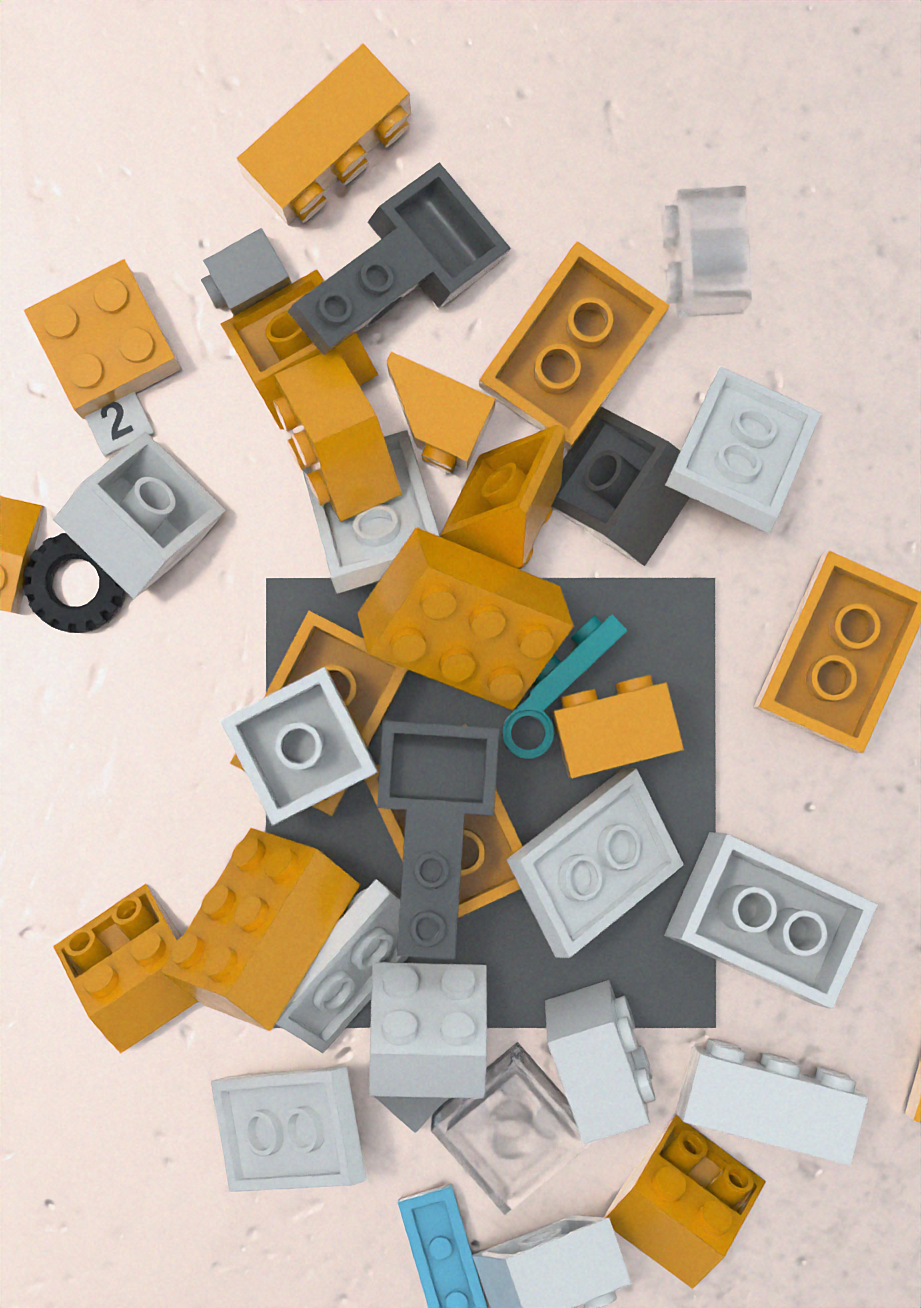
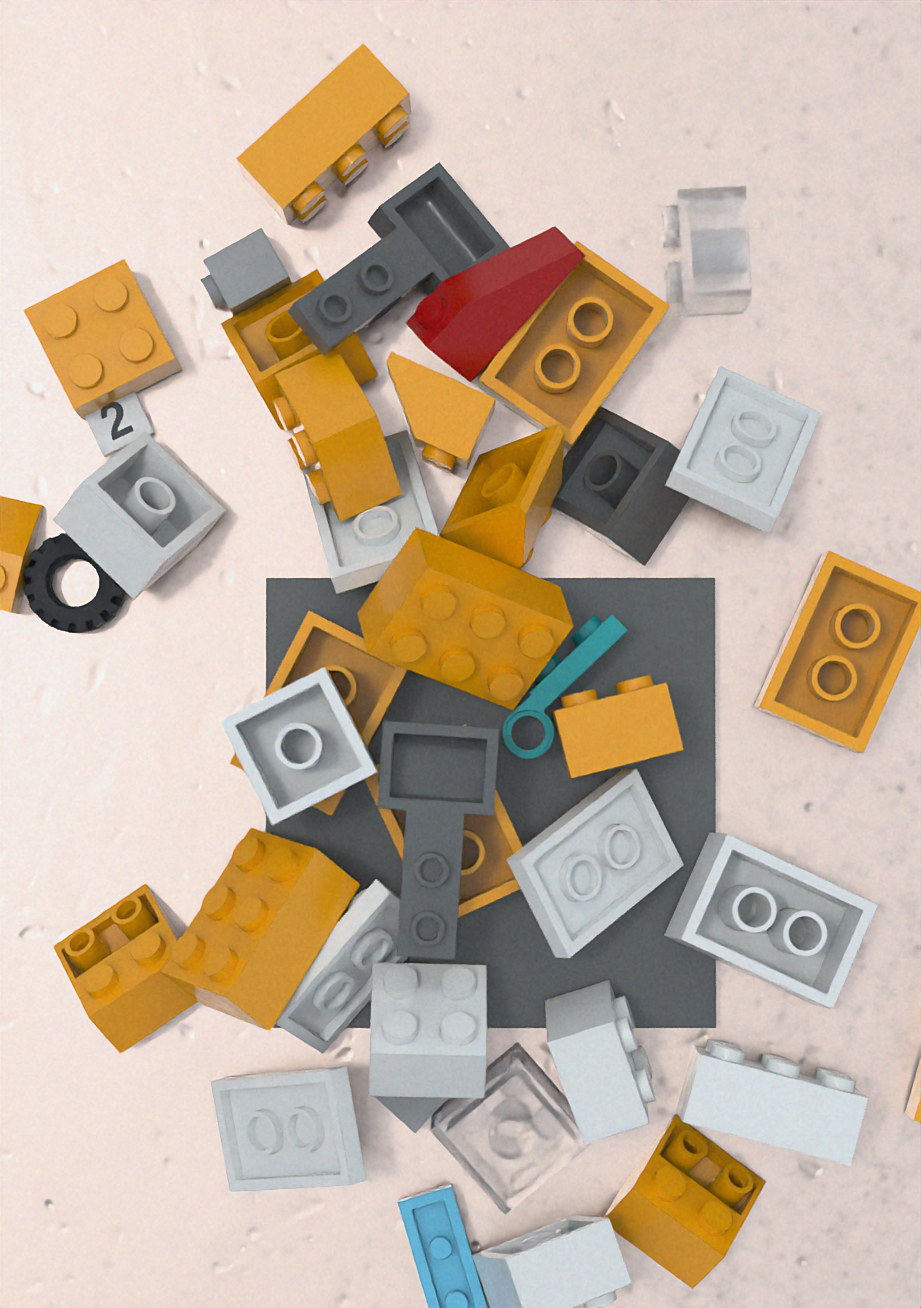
(488, 303): none -> red slope

